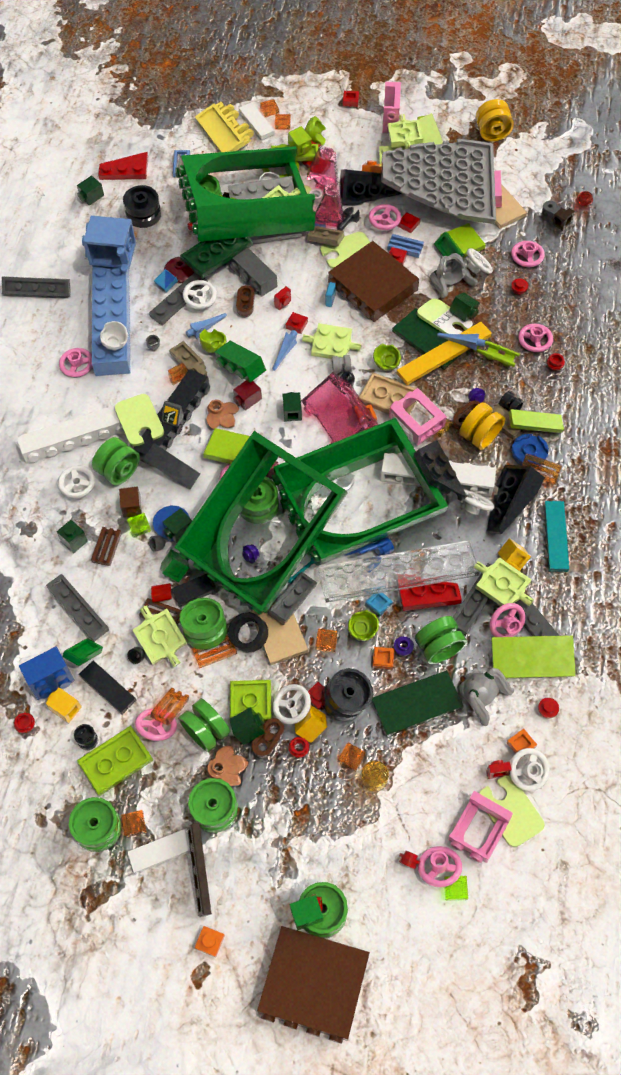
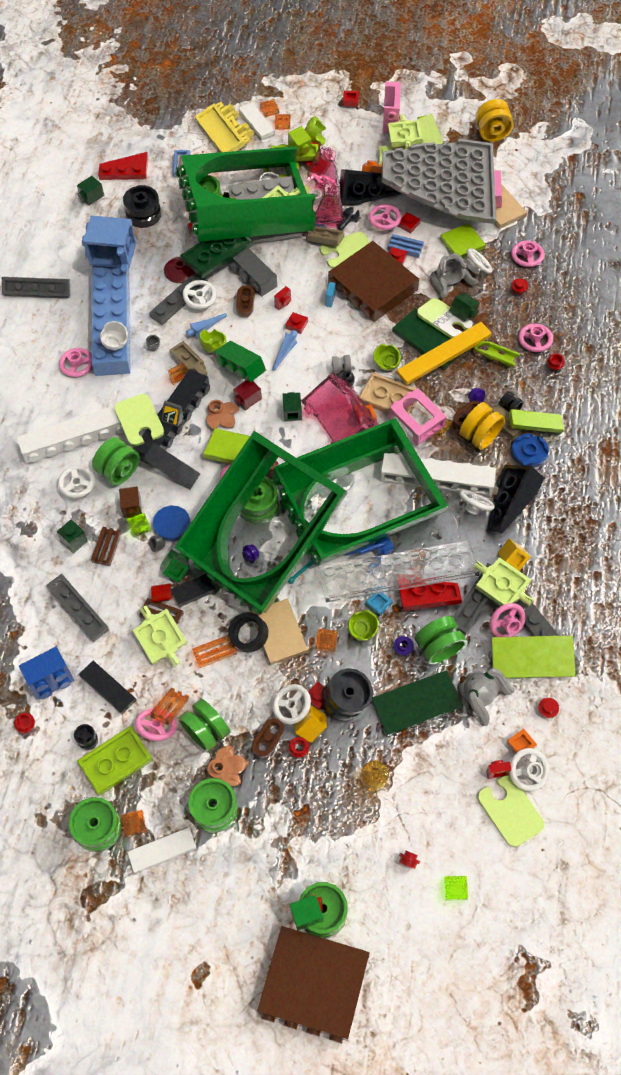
(63, 705): yellow brick -> none
(82, 652): green tile -> none
(132, 653): black hinge -> none
(166, 280): dark azure tile -> none
(176, 525): dark green brick -> none
(199, 870): dark brown tile -> none
(203, 623): bright green wheel -> none
(209, 941): orange plate -> none
(247, 725): dark green brick -> none
(251, 694): lime tile -> none
(292, 598): dark grey tile -> none
(331, 341): yellowish green plate -> none
(351, 757): clear orange tile -> none
(383, 658): orange tile -> none
(438, 470): black wing -> none
(438, 855): bright pink piece -> none
(447, 245): green tile -> none
(468, 340): medium blue piece -> none
(477, 802): bright pink panel -> none
(544, 462): clear orange tile -> none
(556, 536): teal tile -> none
(557, 215): leg -> none
(585, 199): clear red plate -> none

